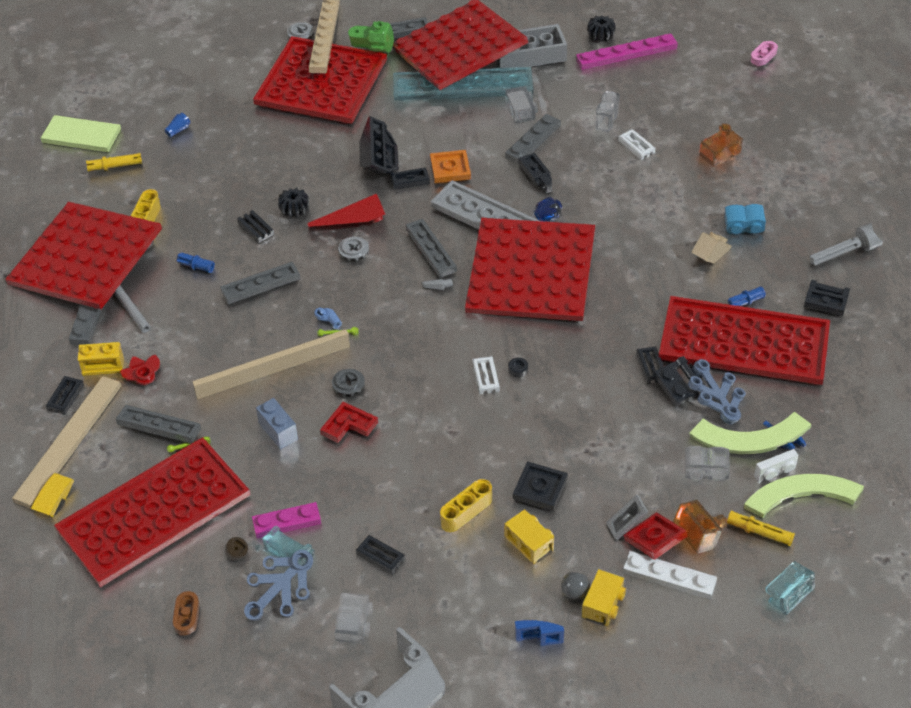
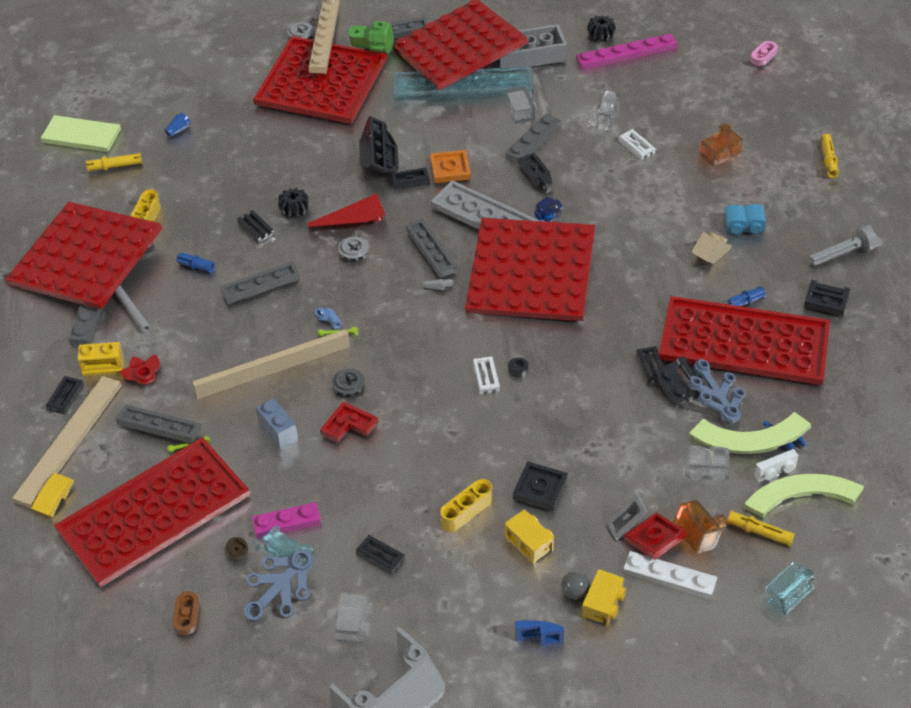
(830, 160): none -> yellow pin

